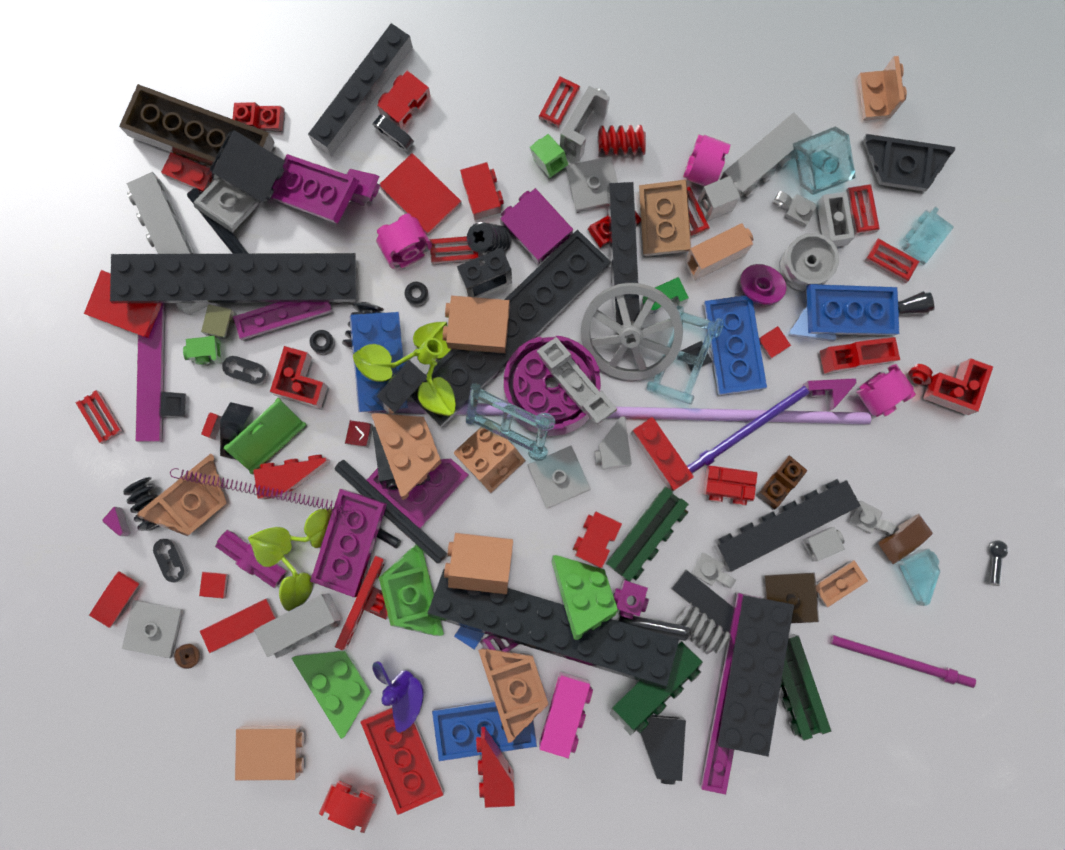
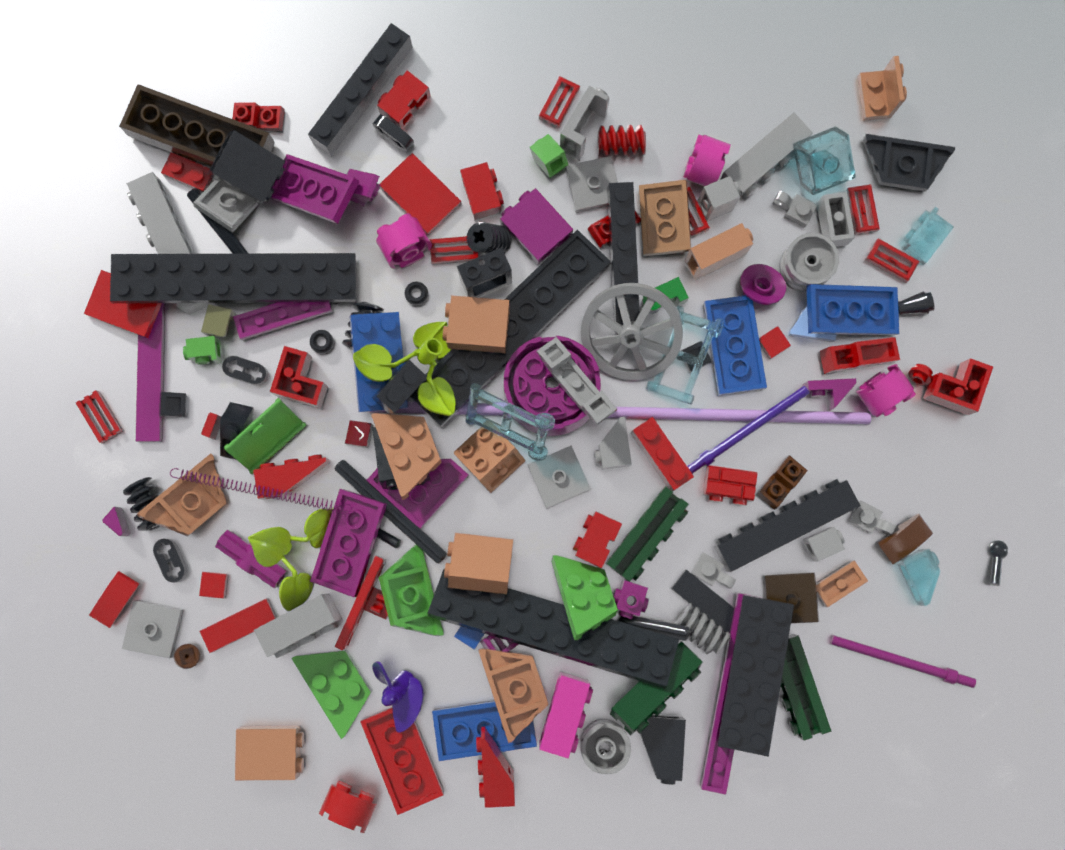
(602, 761): none -> light grey brick

